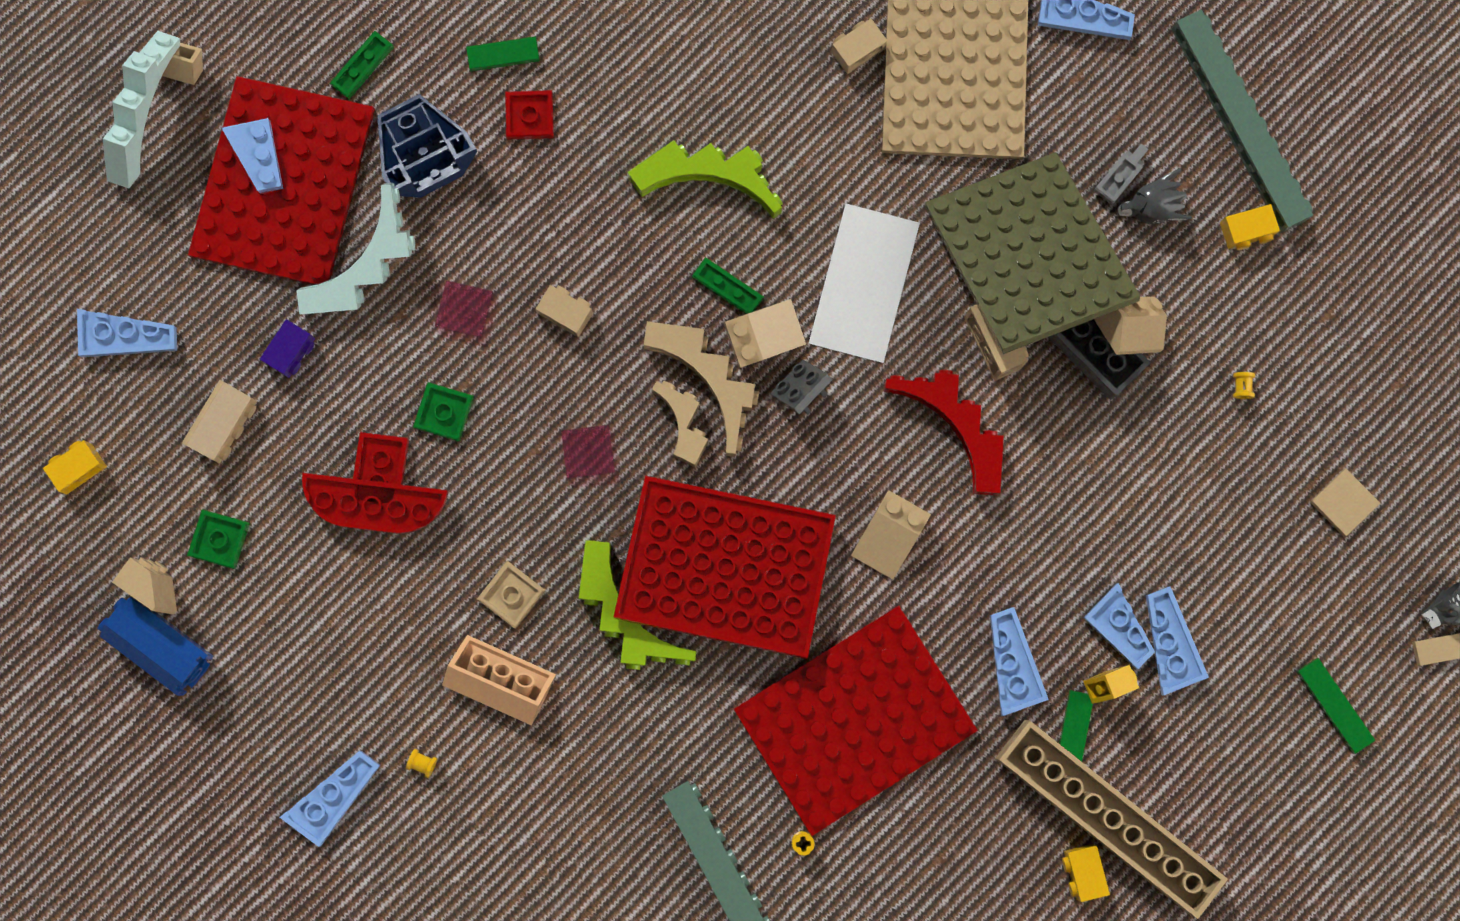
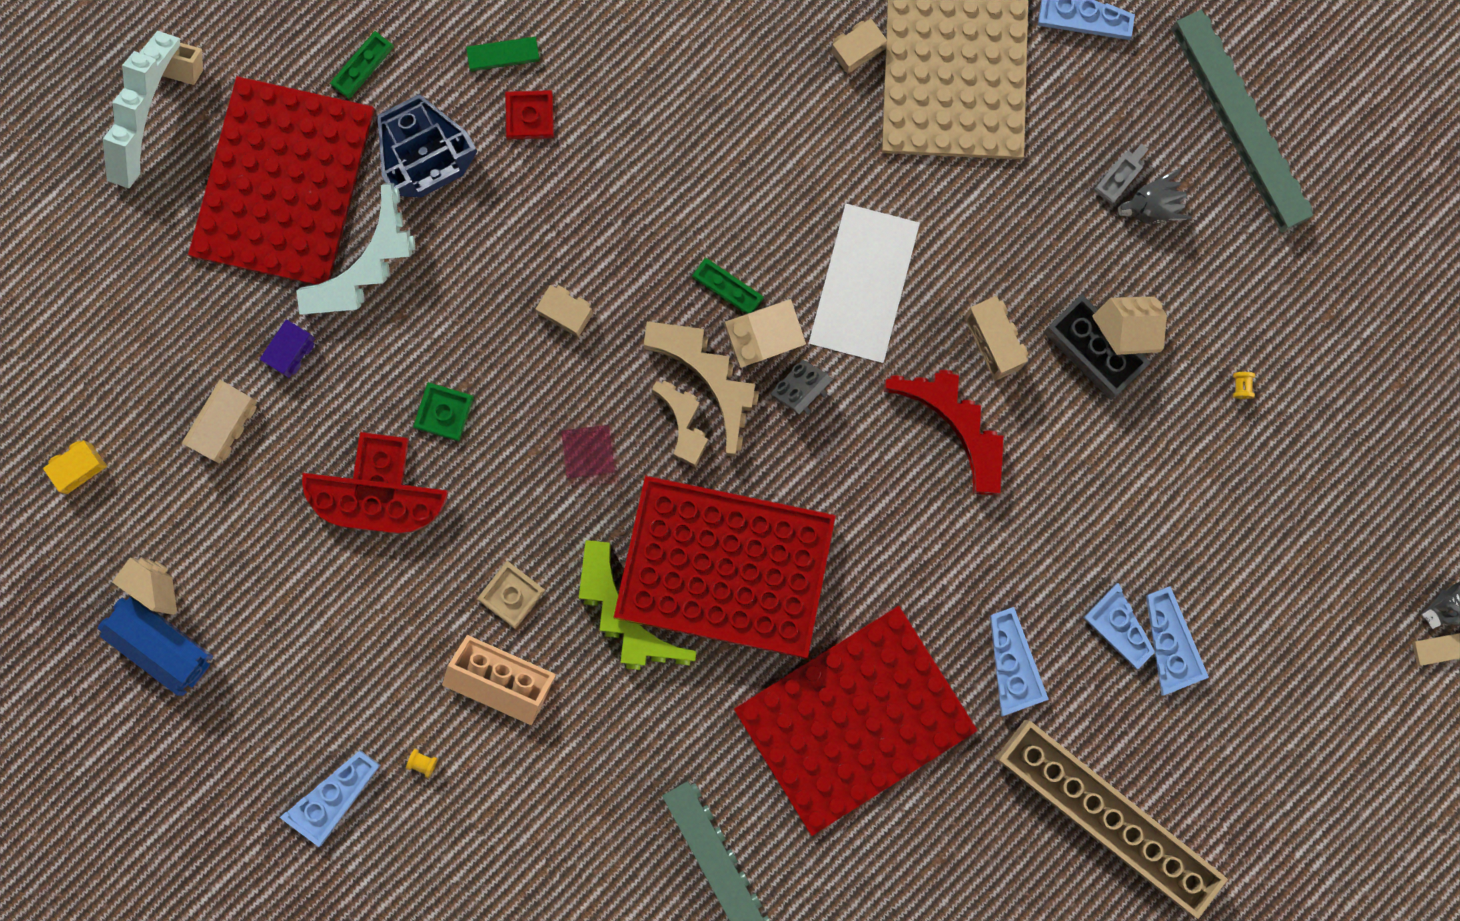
(114, 335): light blue wing -> none
(218, 539): green tile -> none
(257, 152): light blue wing -> none
(464, 309): clear pink tile -> none
(740, 172): lime arch -> none
(808, 848): yellow bush -> none
(890, 534): tan slope -> none
(1031, 253): olive plate -> none
(1076, 723): green tile -> none
(1085, 873): yellow brick -> none
(1111, 684): yellow brick -> none
(1249, 227): yellow brick -> none
(1335, 705): green tile -> none
(1345, 502): tan tile -> none

